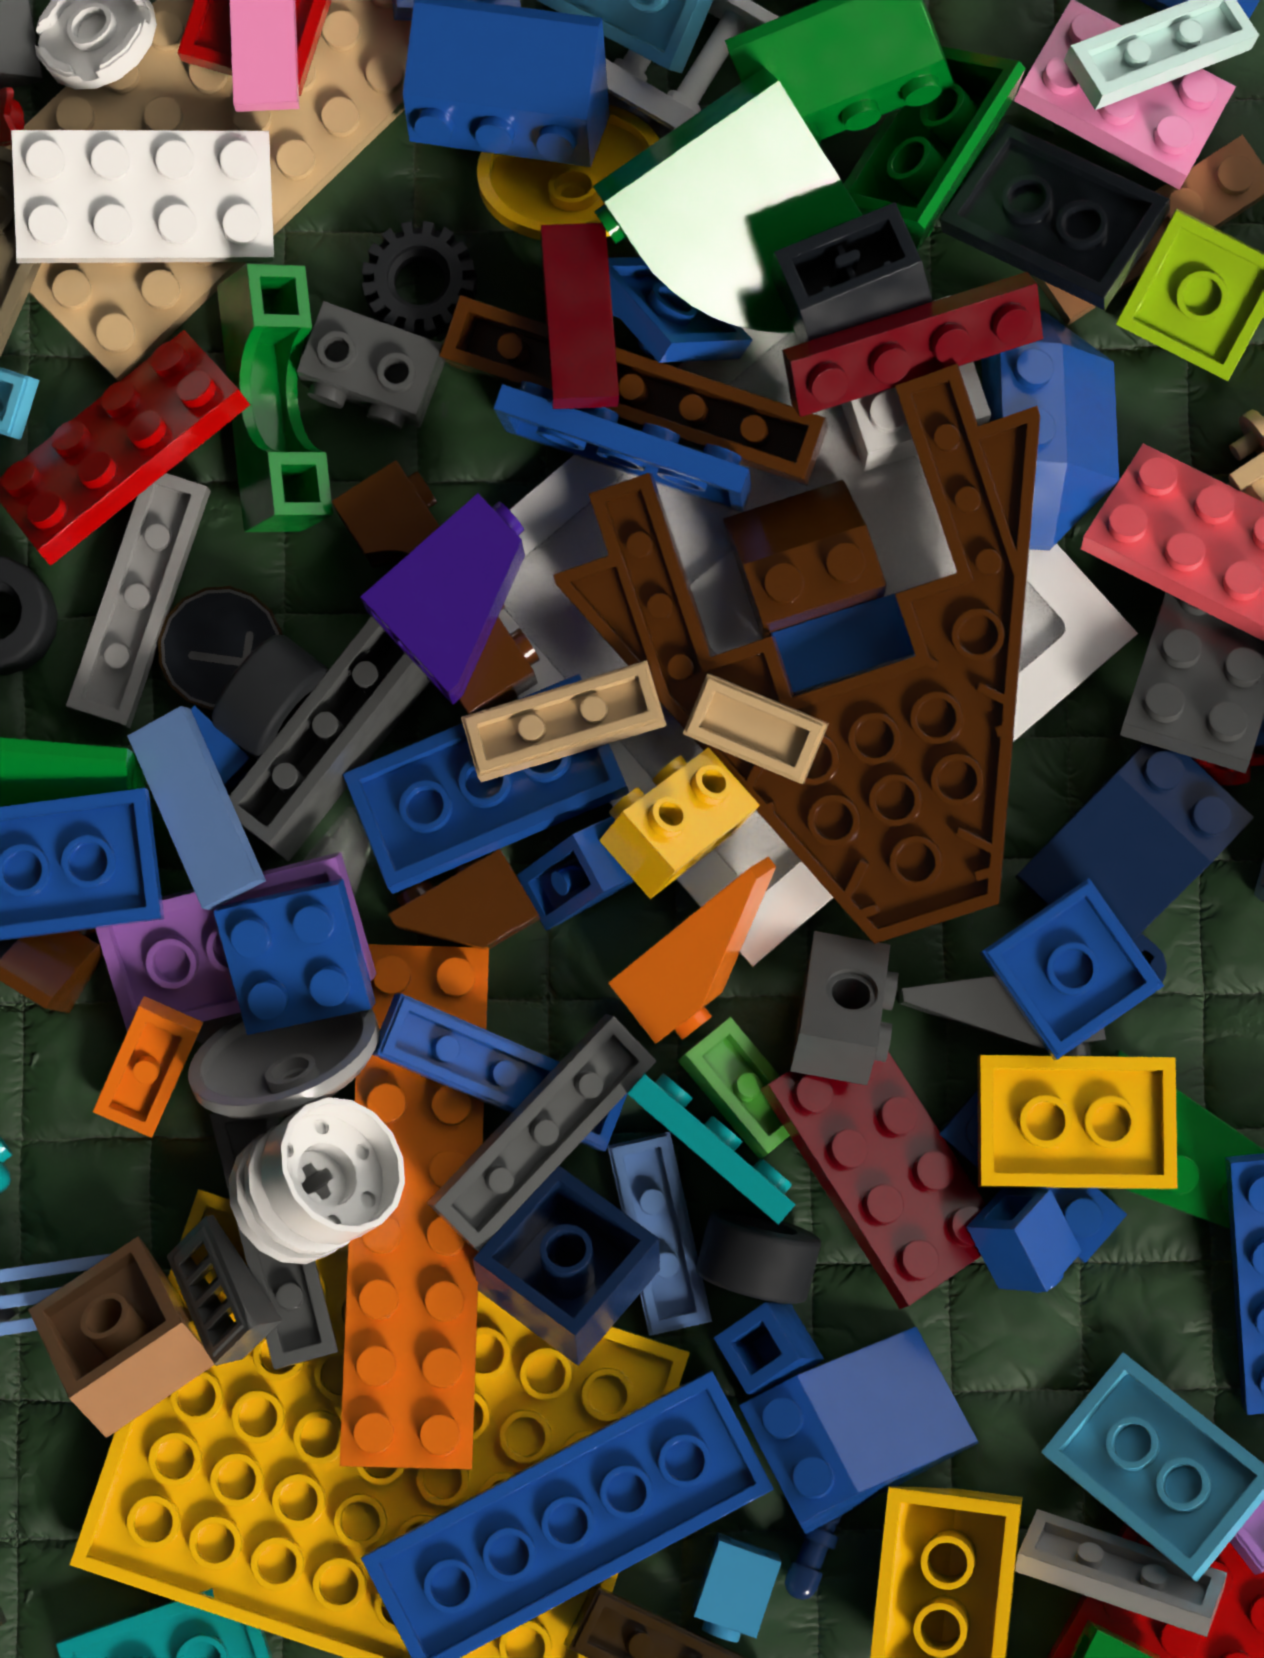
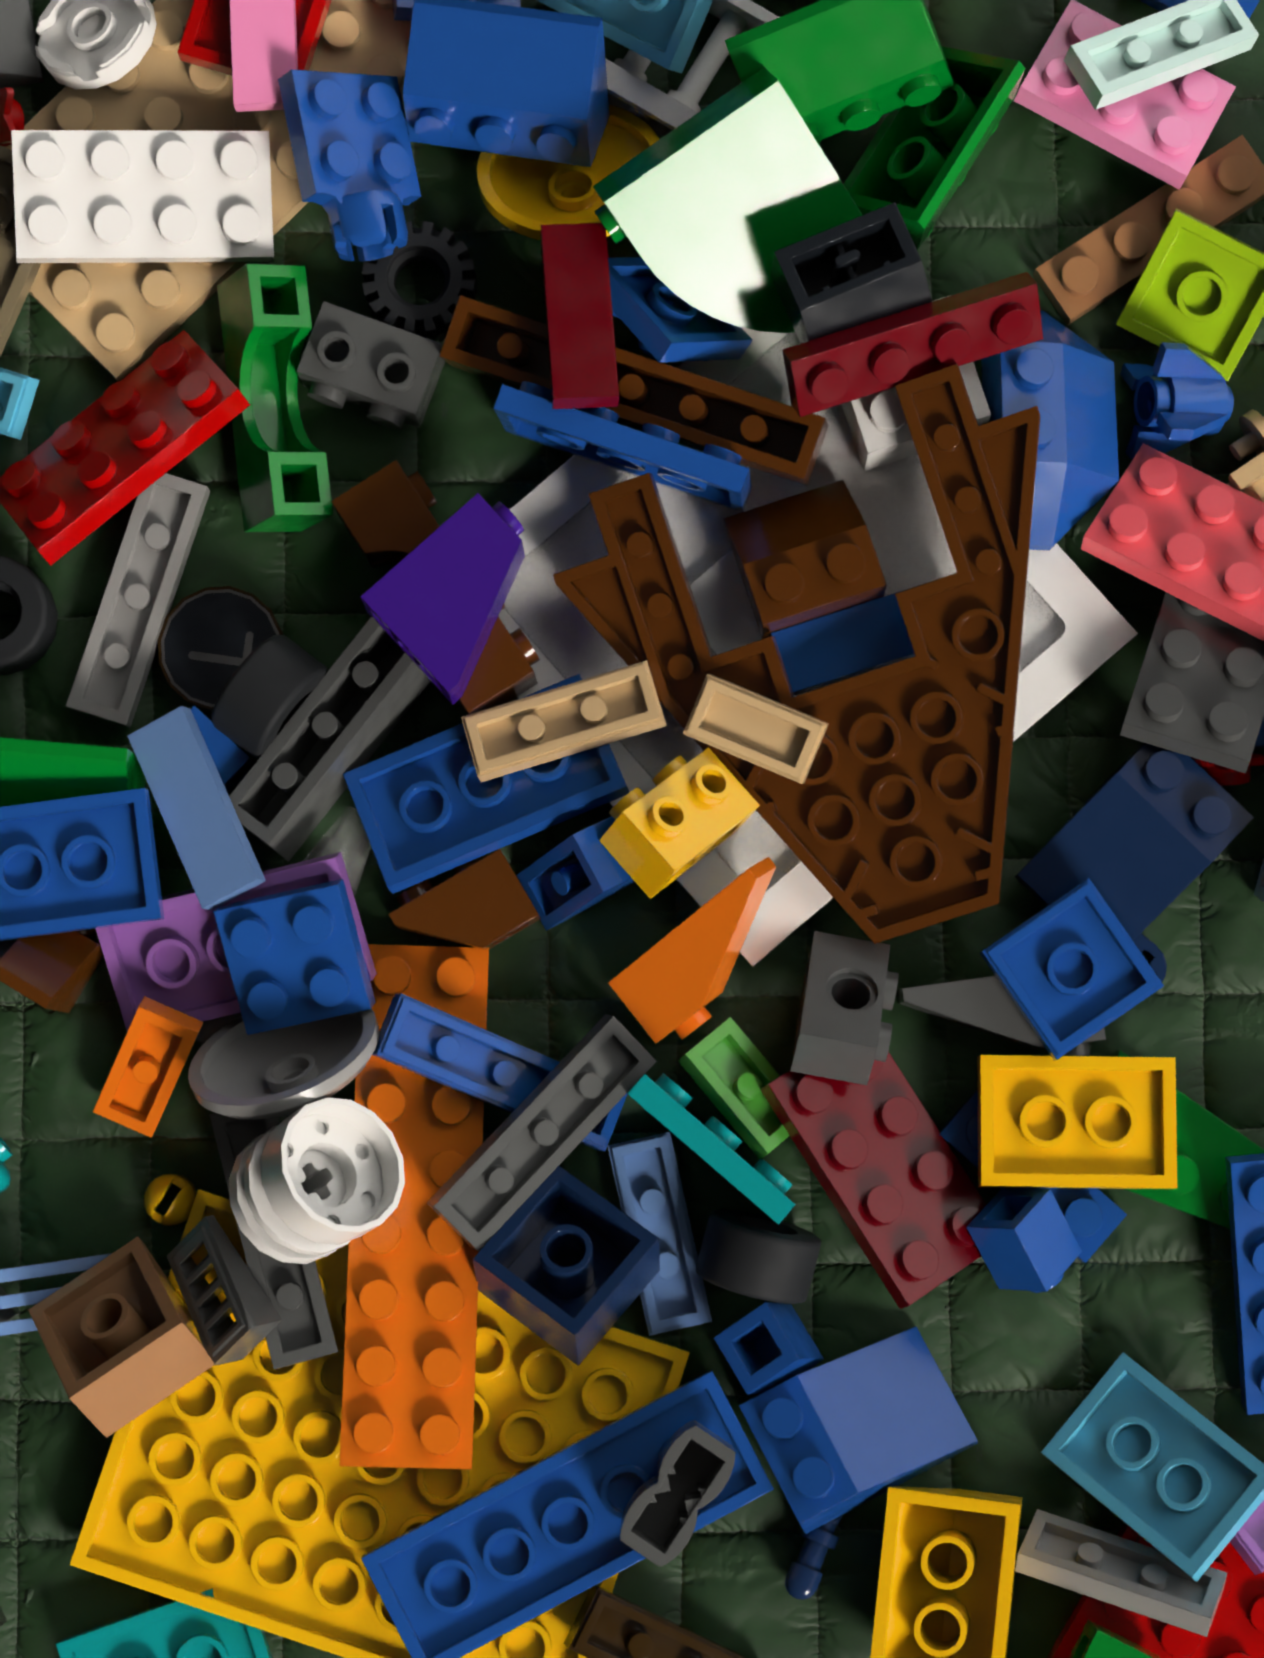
(180, 1207): none -> yellow hinge
(352, 156): none -> blue plate
(666, 1507): none -> dark grey brick
(735, 1588): dark azure brick -> none
(1055, 215): black plate -> none
(1176, 399): none -> blue brick

